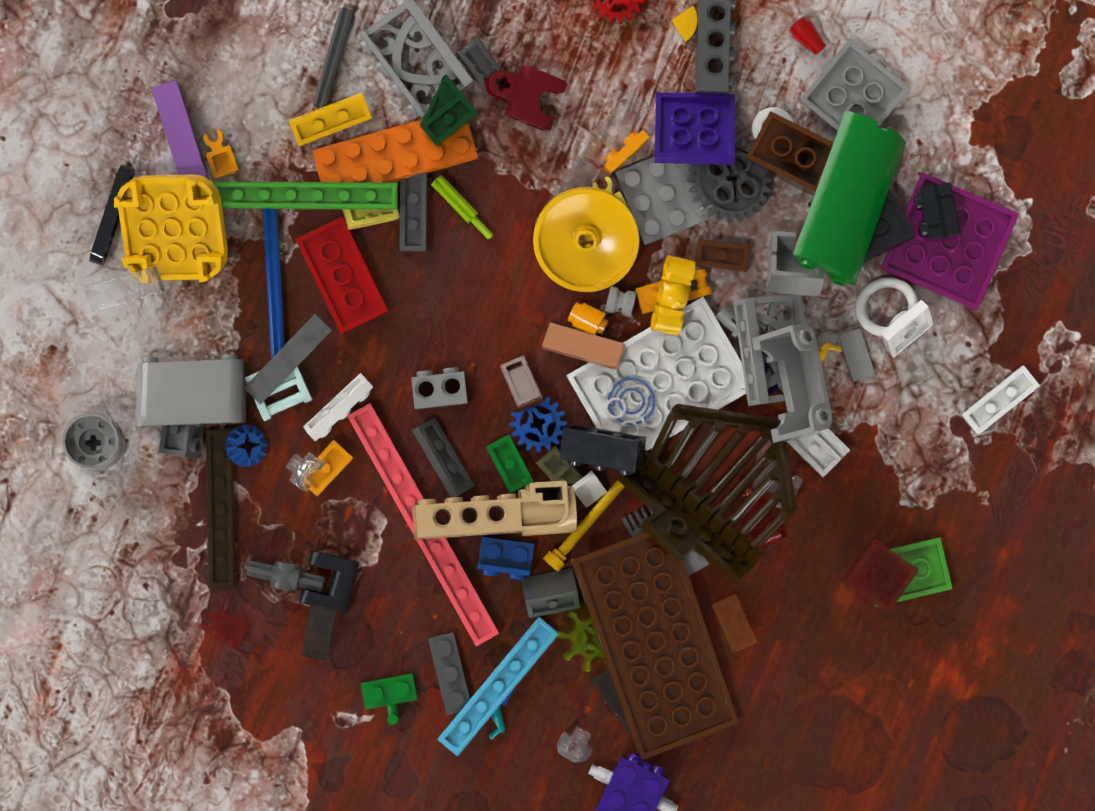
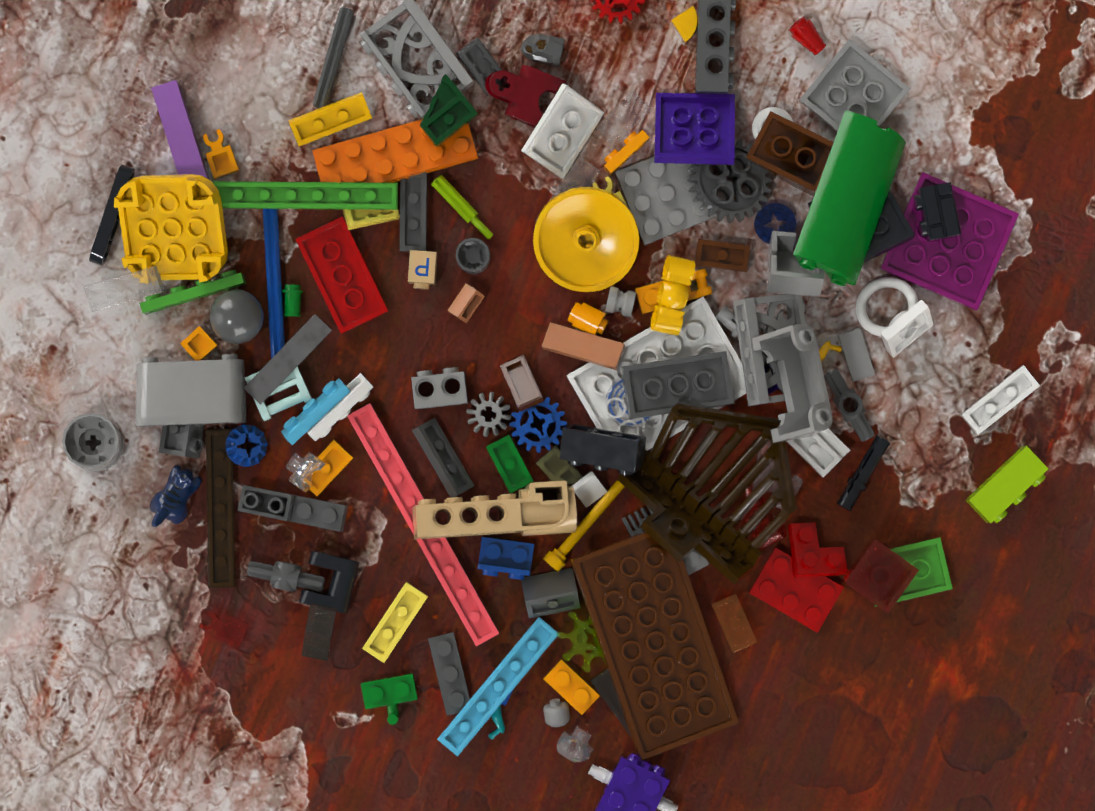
(172, 500): none -> dark blue animal
(182, 295): none -> bright green plate
(198, 344): none -> light orange plate
(236, 316): none -> dark grey piece
(292, 300): none -> green pin
(292, 508): none -> dark grey slope
(314, 411): none -> medium azure plate
(395, 622): none -> light yellow plate
(422, 269): none -> tan brick
(466, 303): none -> nougat piece
(473, 256): none -> dark grey wheel
(481, 419): none -> light grey gear
(543, 49): none -> dark grey rock
(556, 713): none -> light grey piece
(562, 131): none -> white tile
(571, 687): none -> light orange plate
(690, 380): none -> dark grey plate
(764, 217): none -> clear blue gear
(800, 598): none -> red plate
(809, 558): none -> red plate
(842, 392): none -> dark grey axle
(858, 482): none -> black pin
(1007, 485): none -> lime brick

